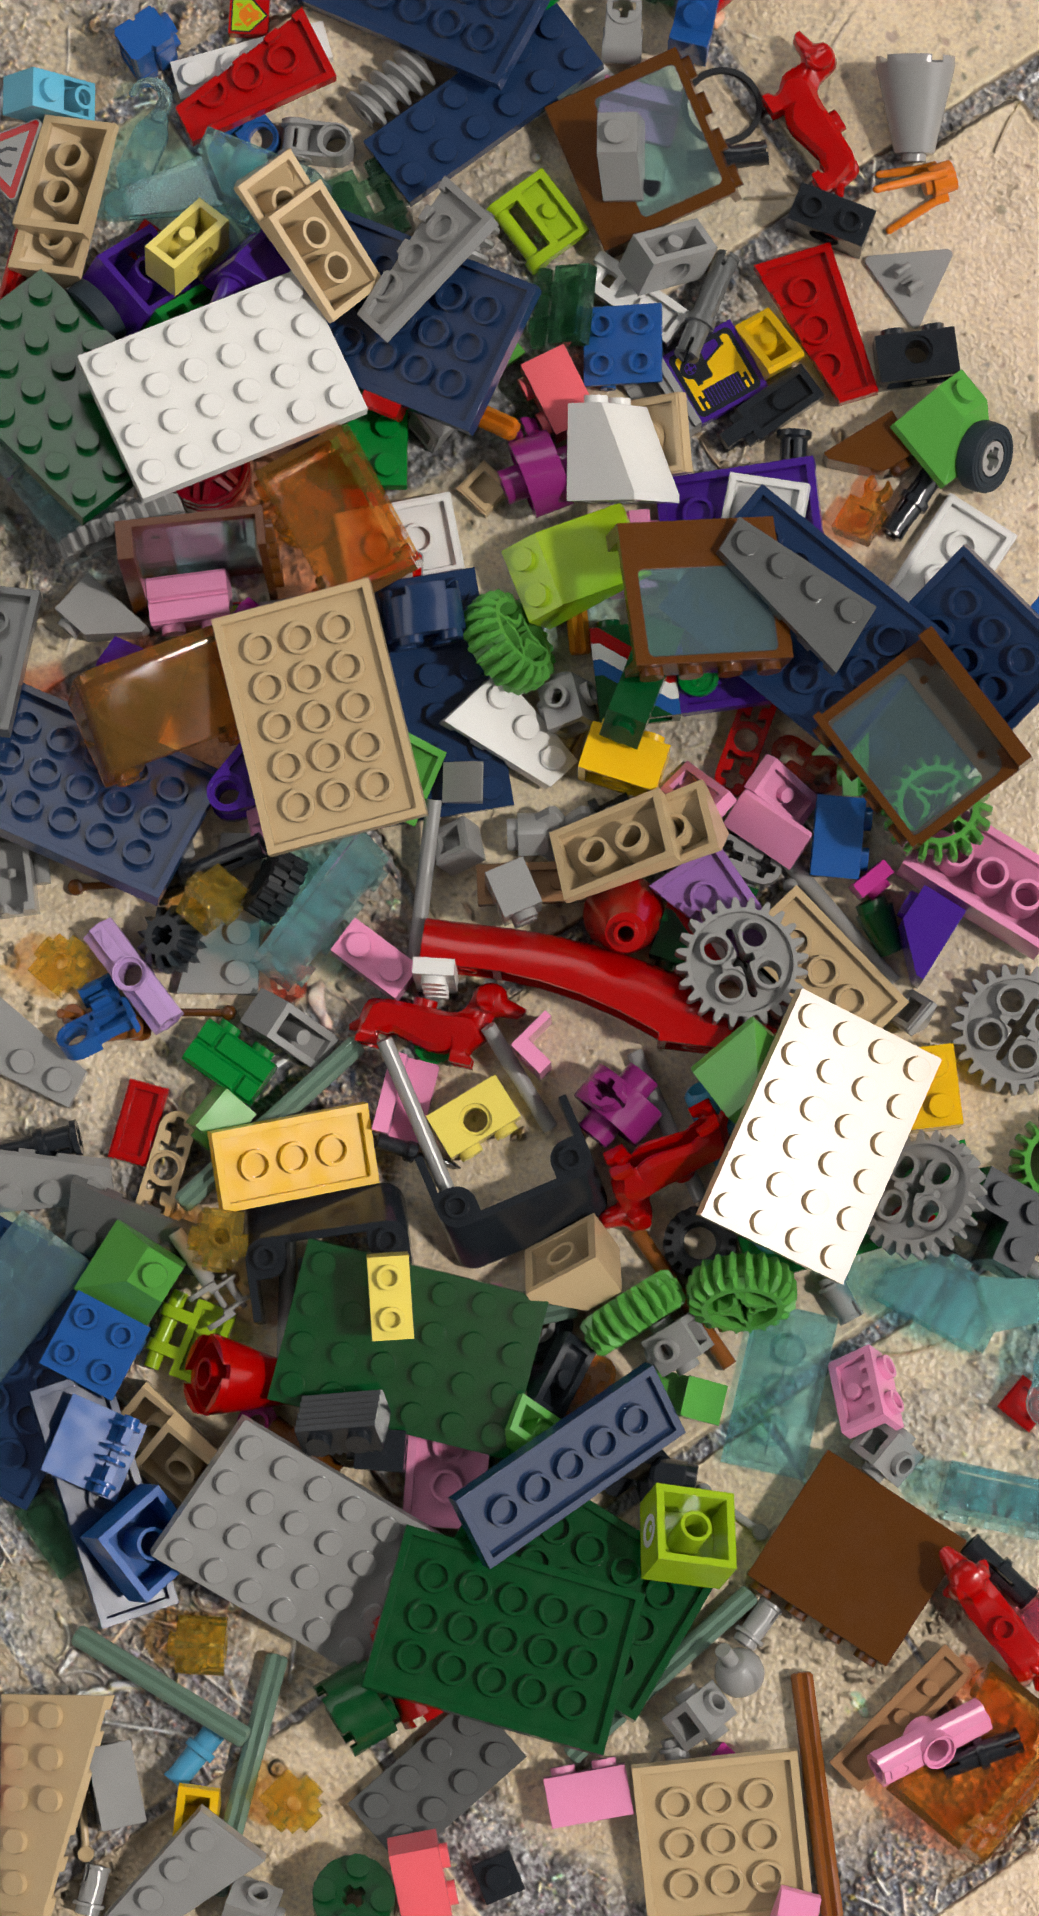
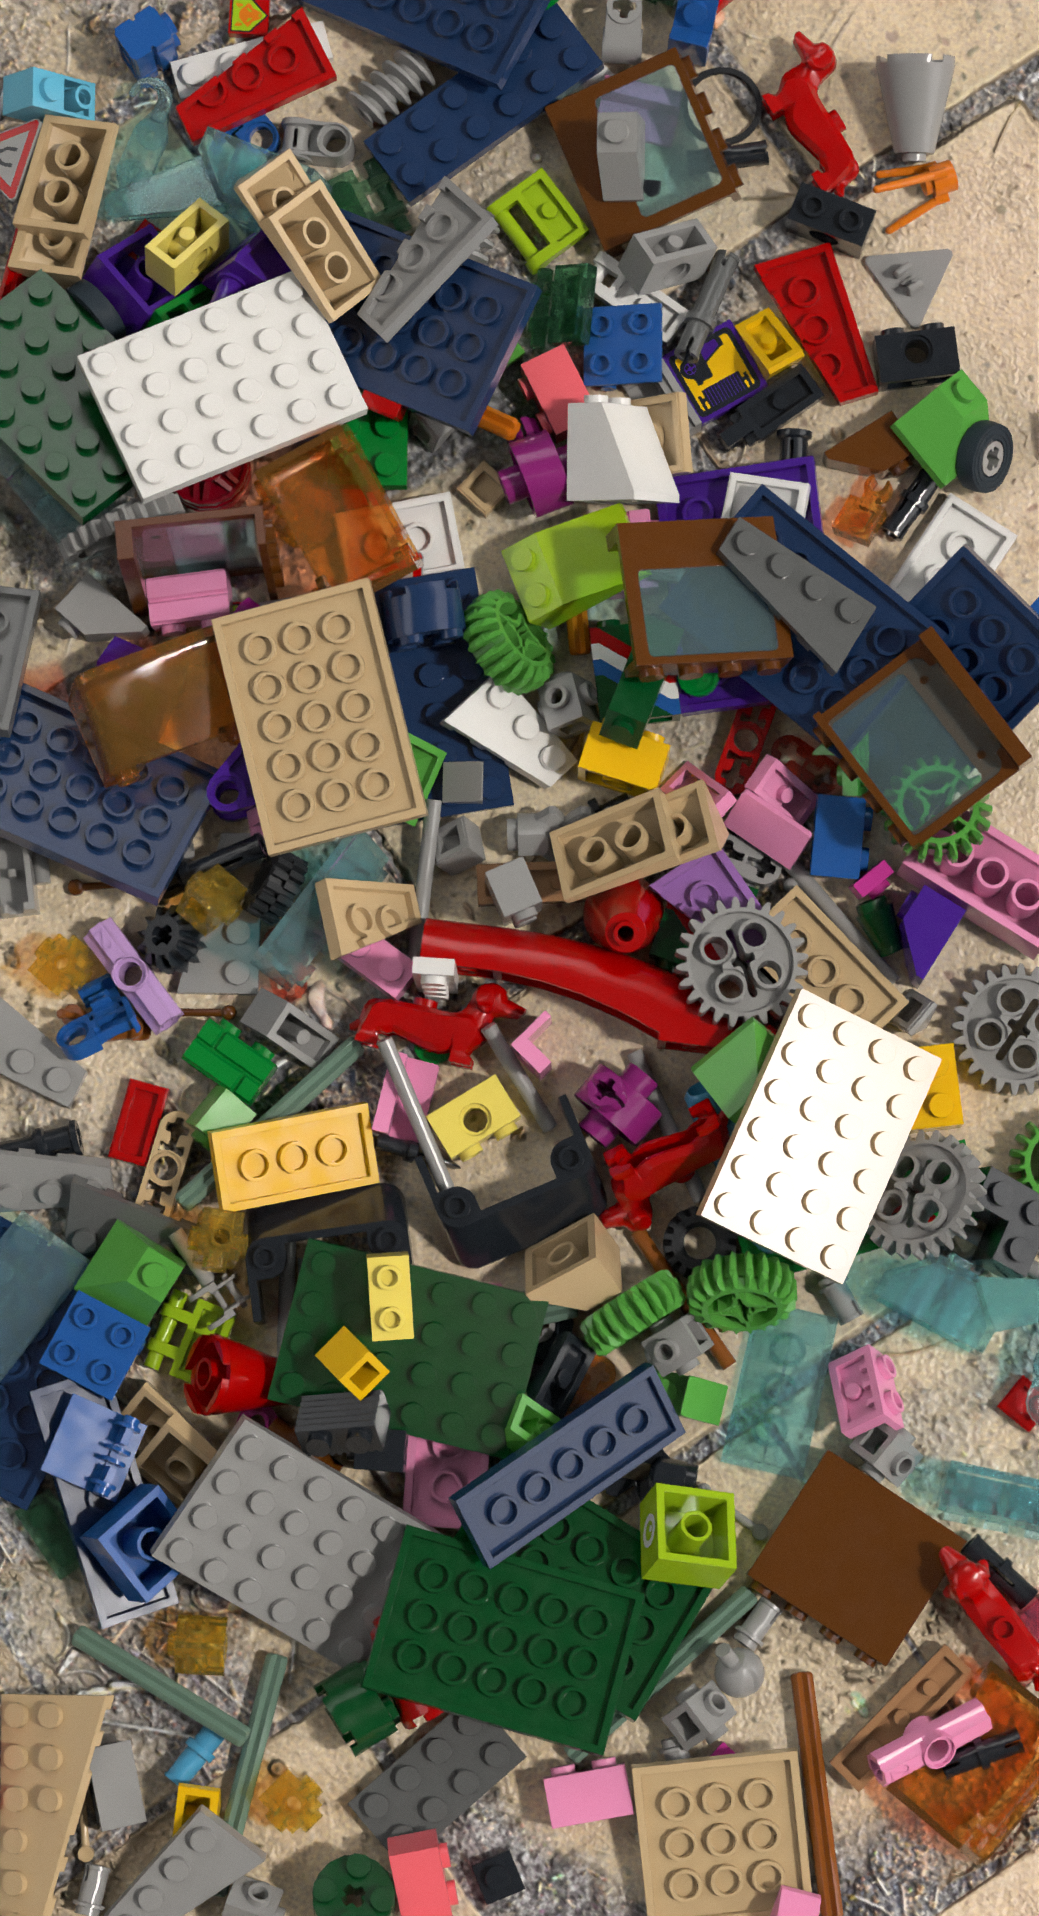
(352, 1363): none -> yellow brick
(364, 912): none -> tan wing

